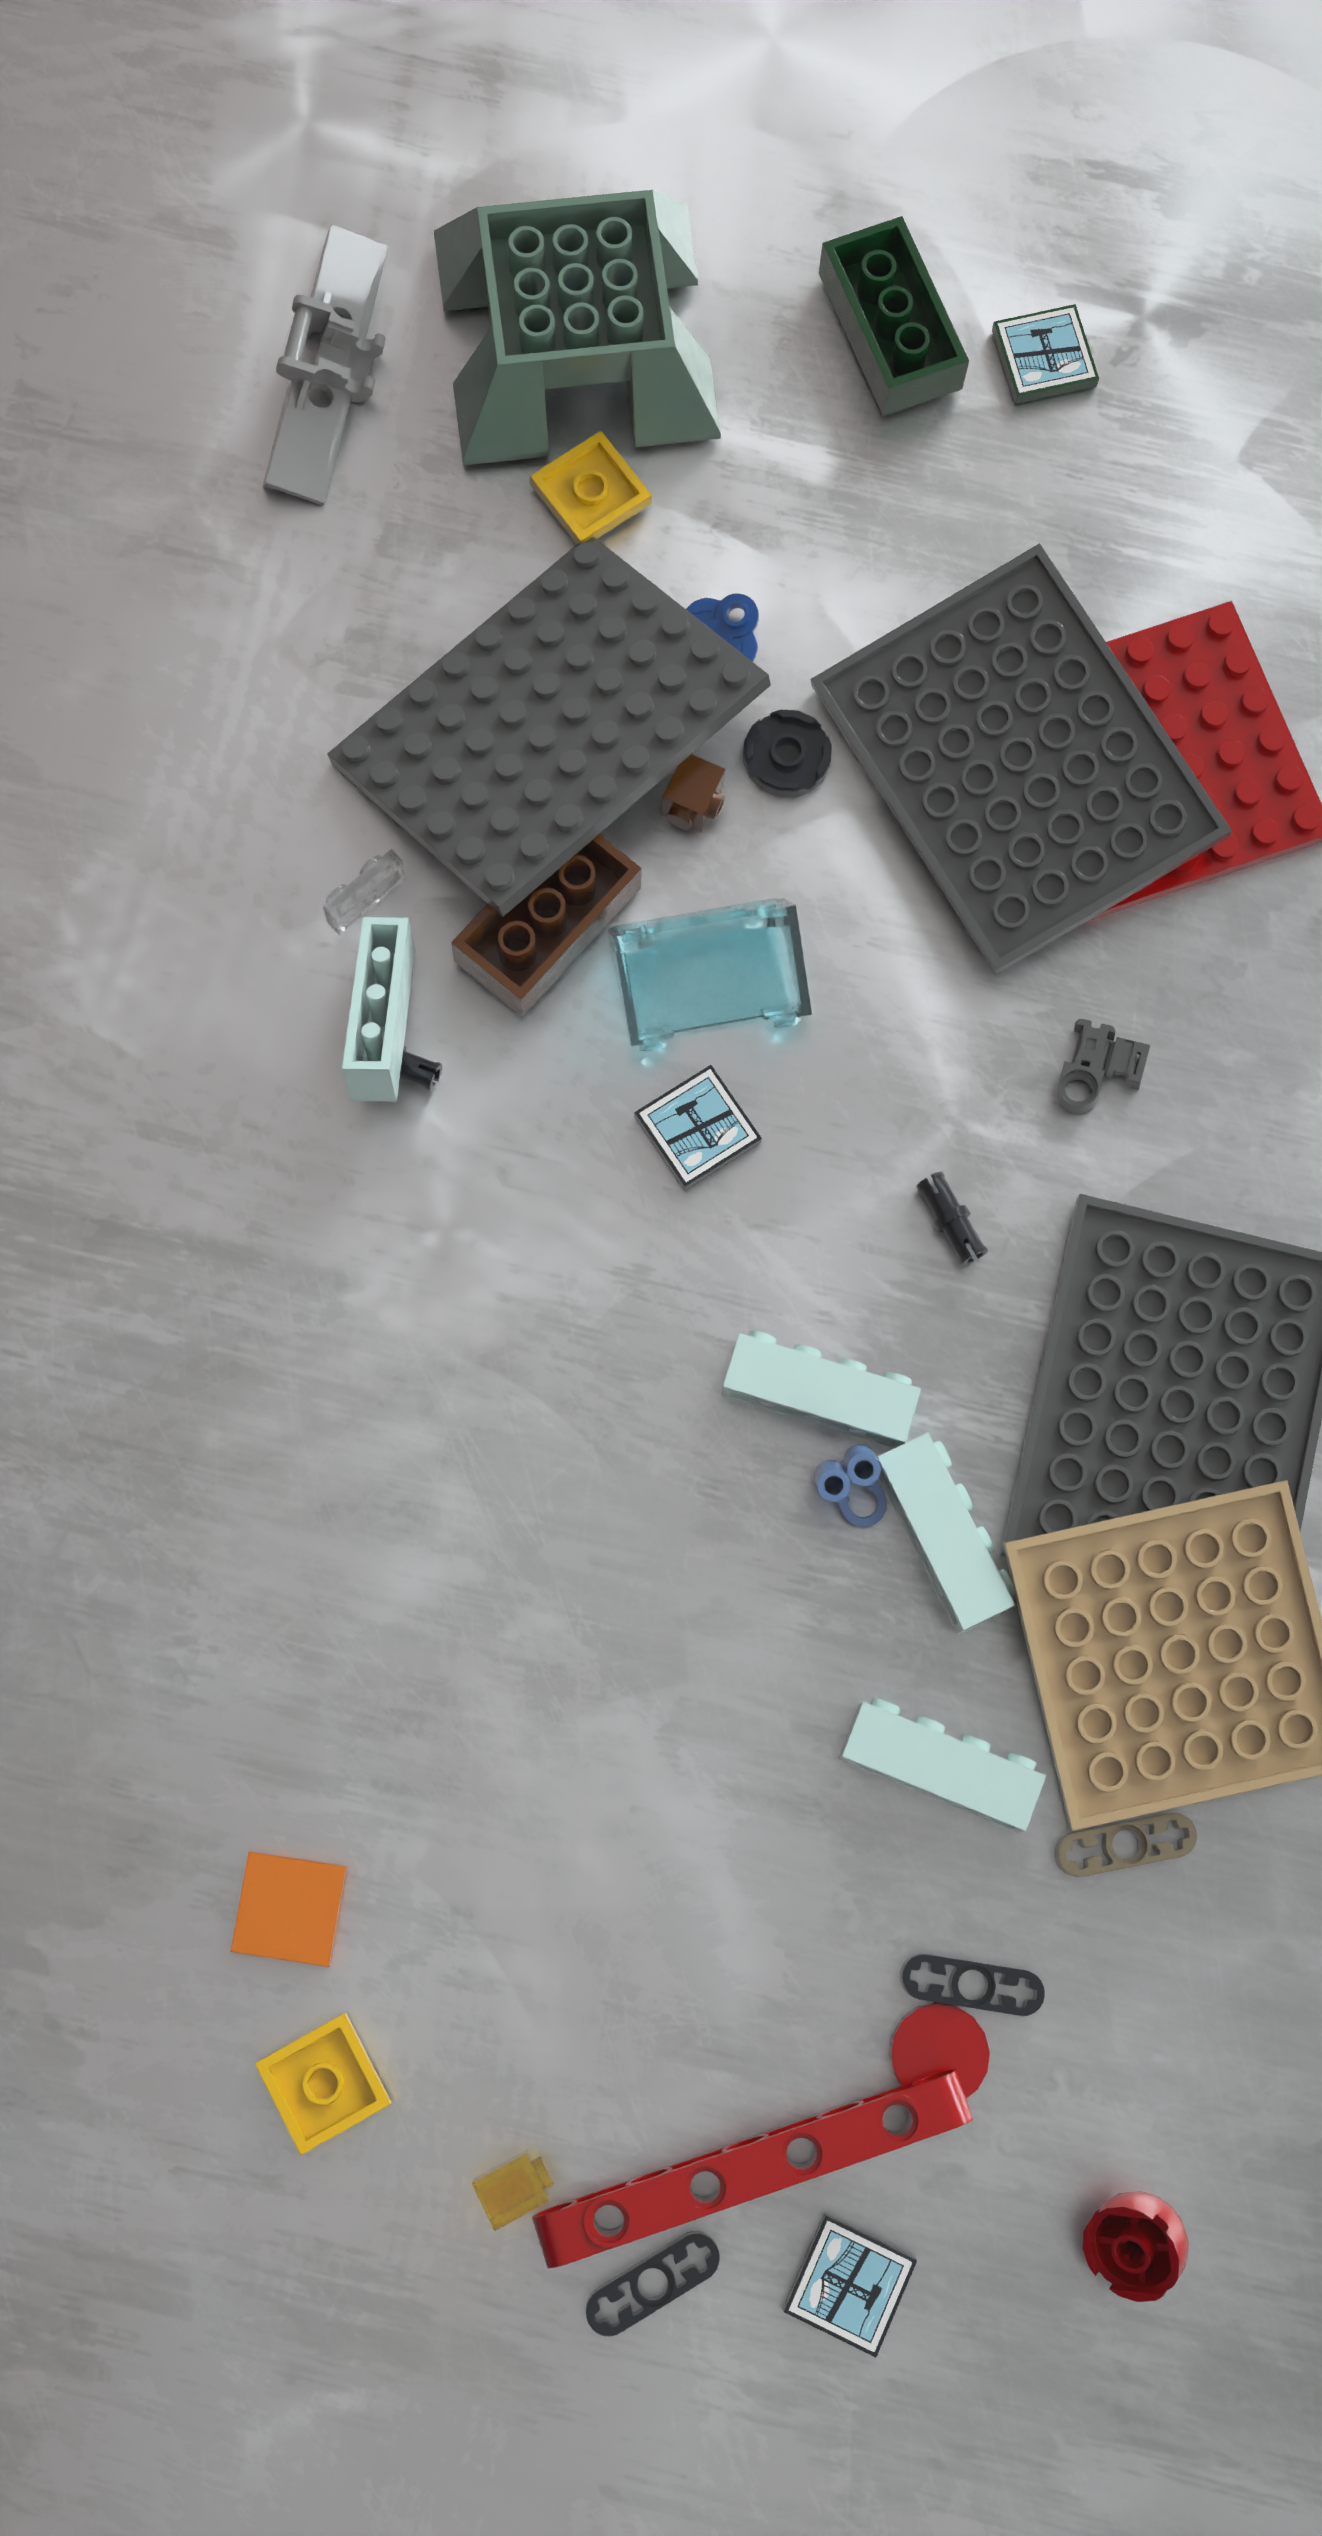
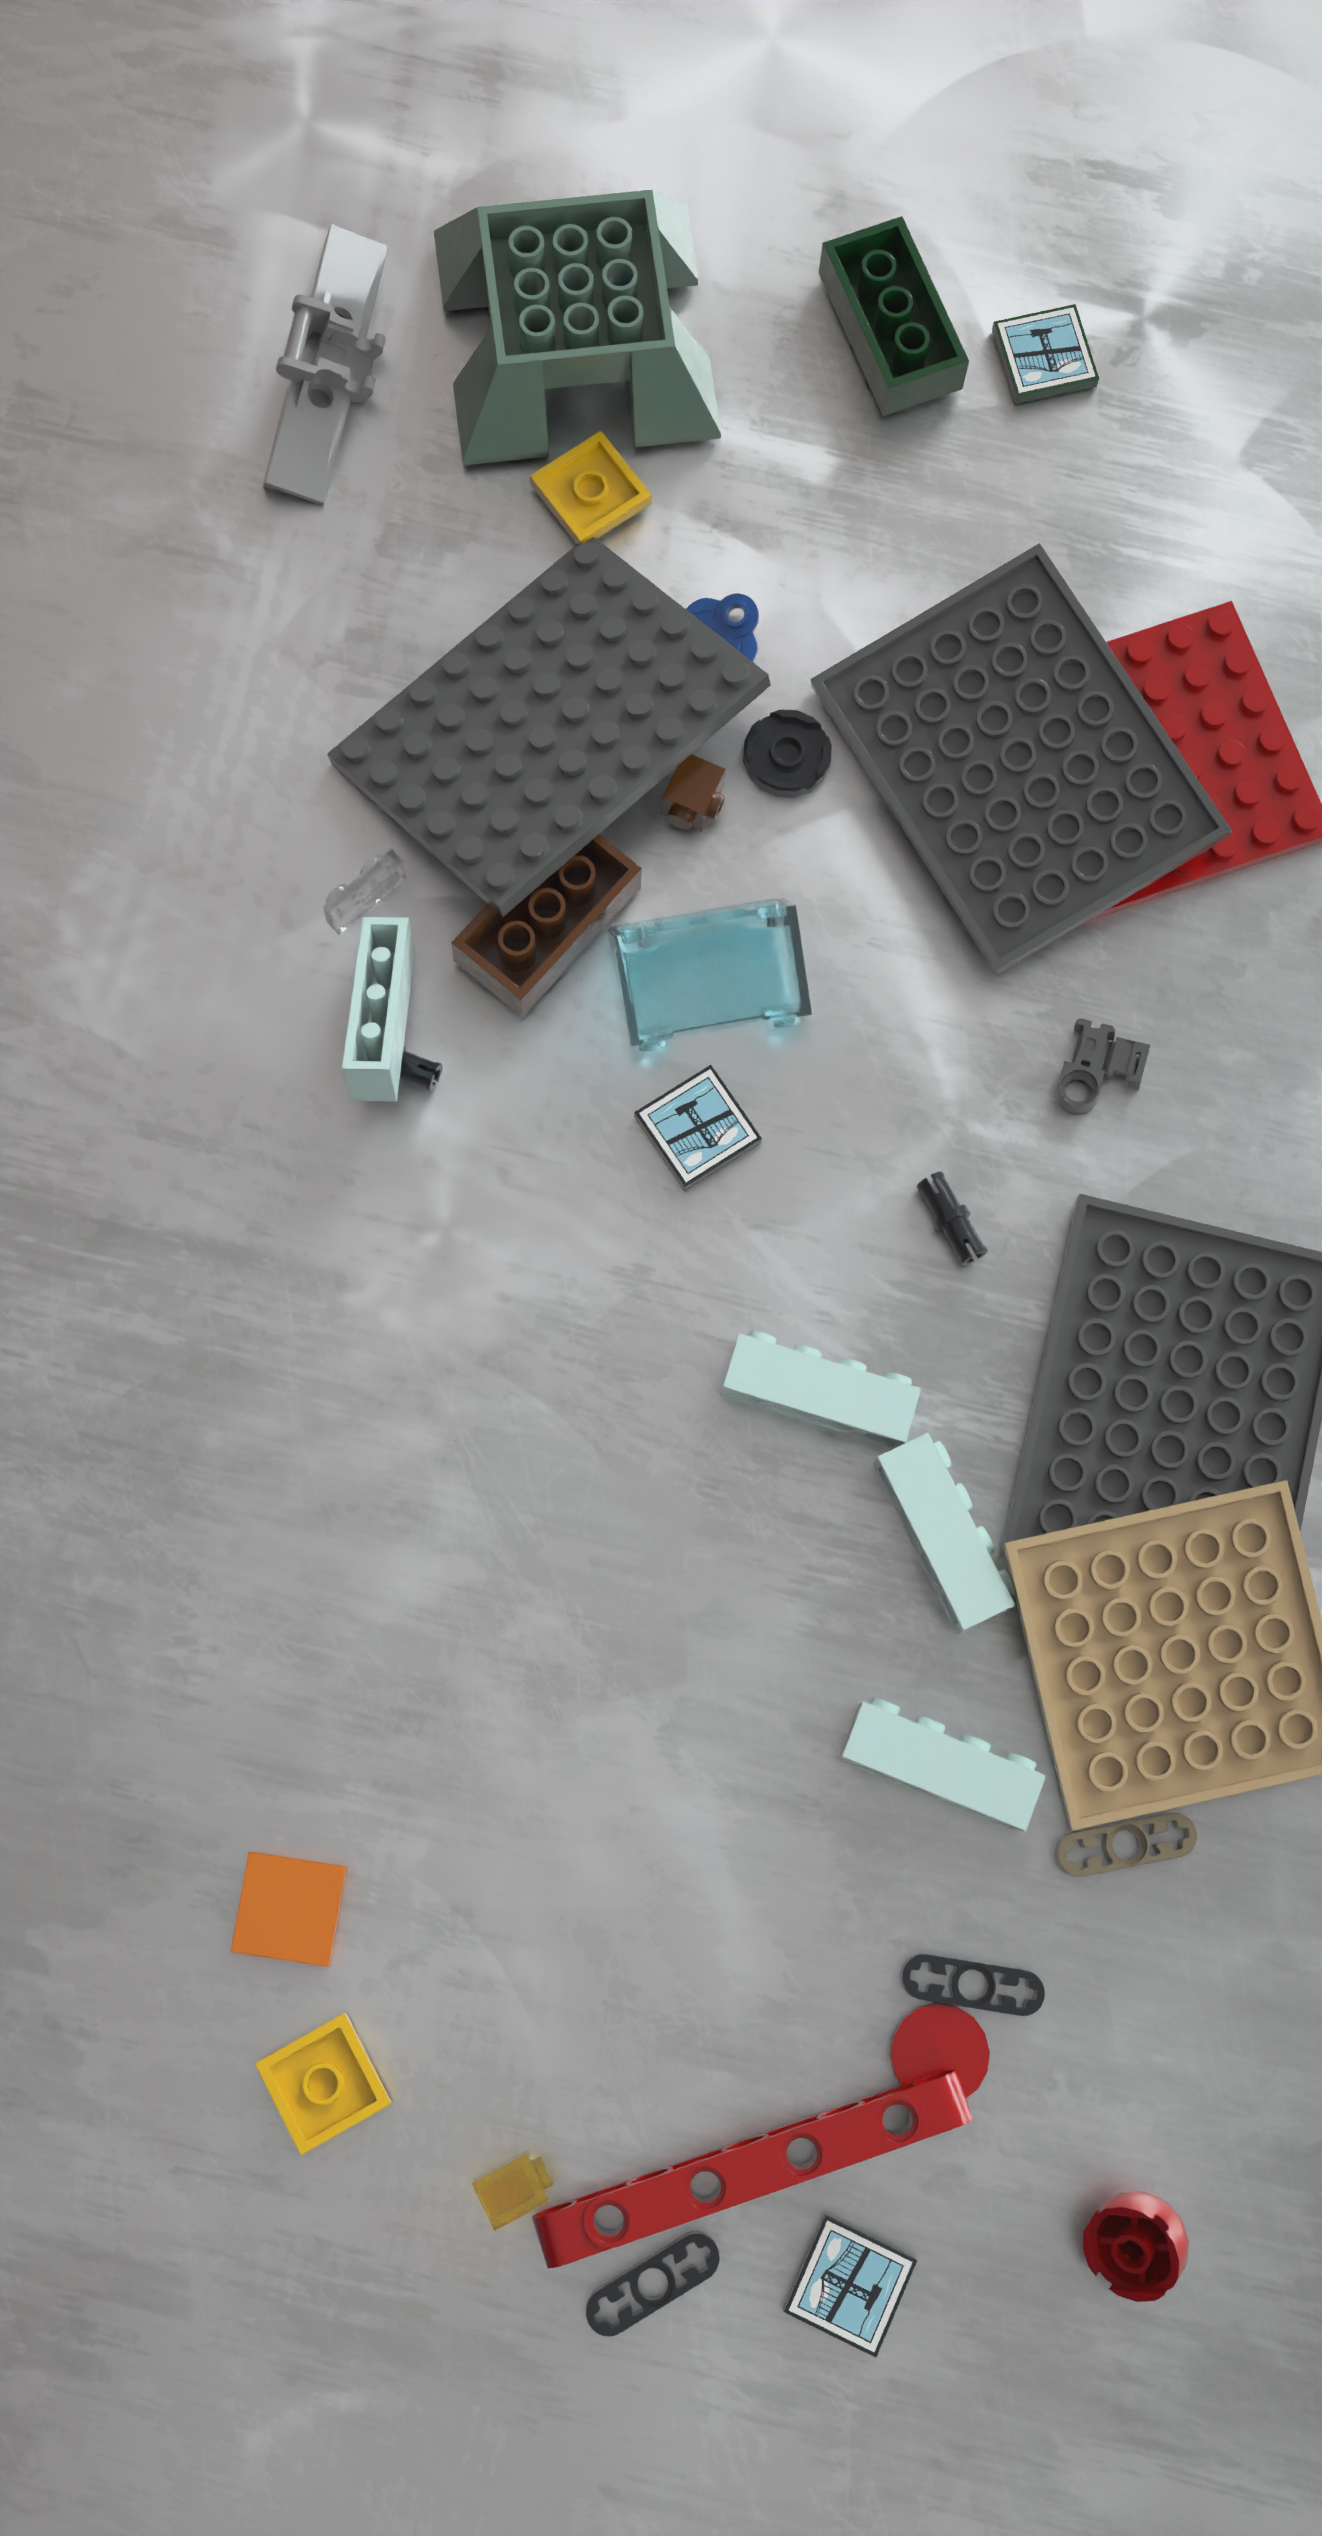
(862, 1469): medium blue piece -> none

